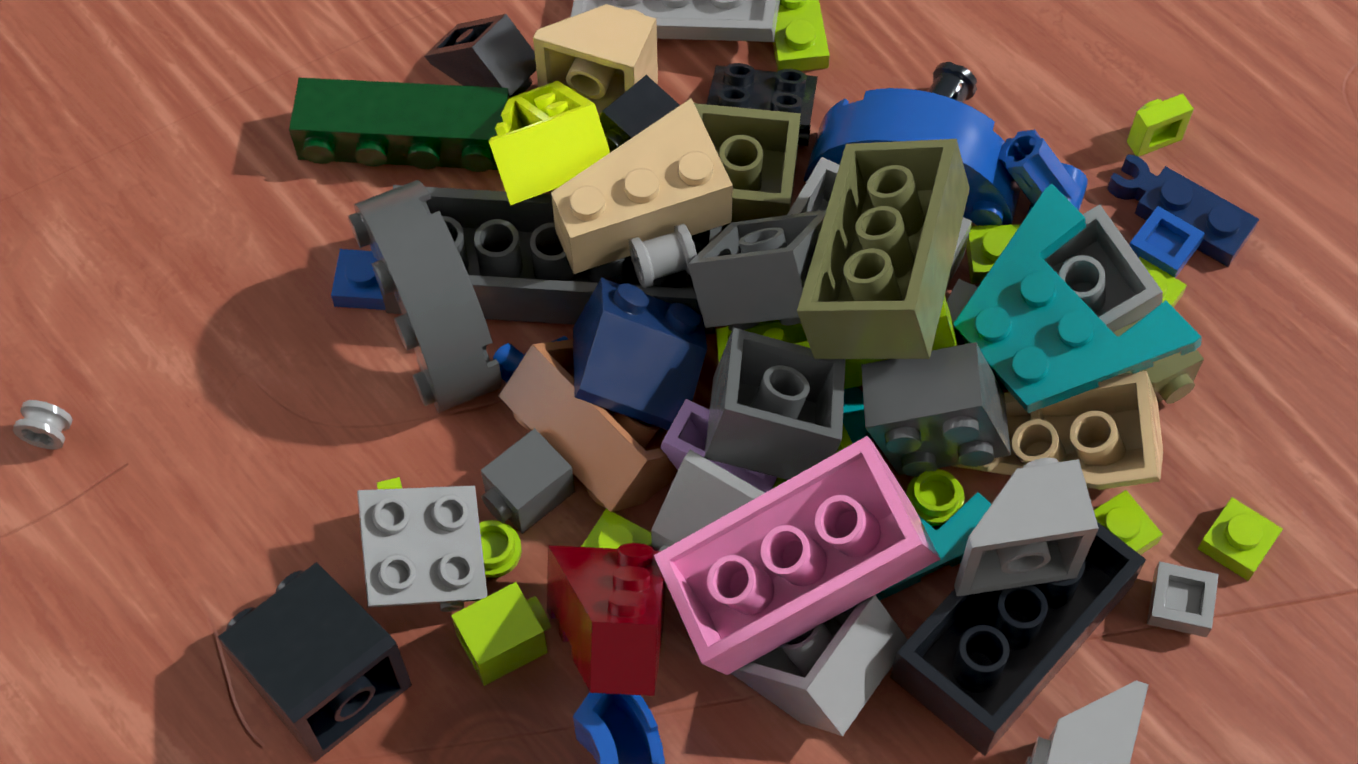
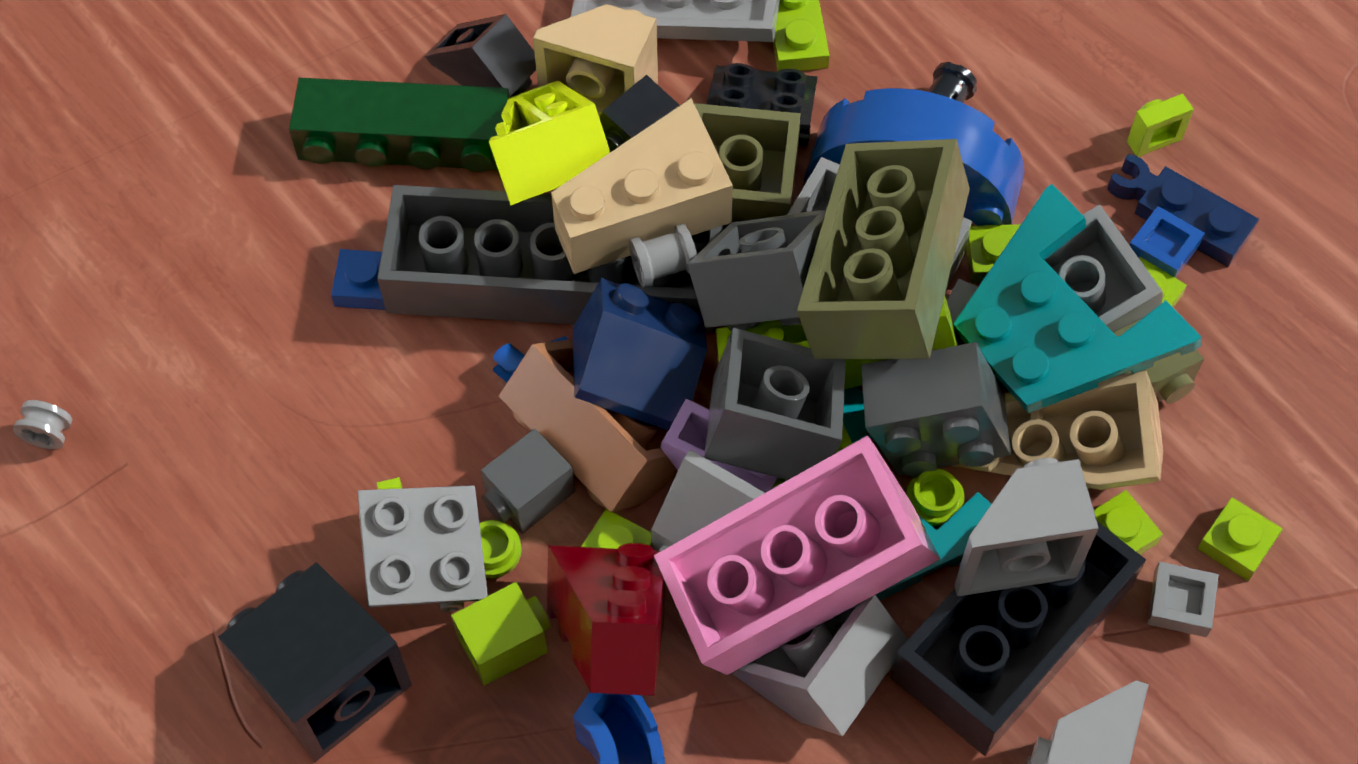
(433, 292): dark grey brick -> none
(1036, 167): blue piece -> none

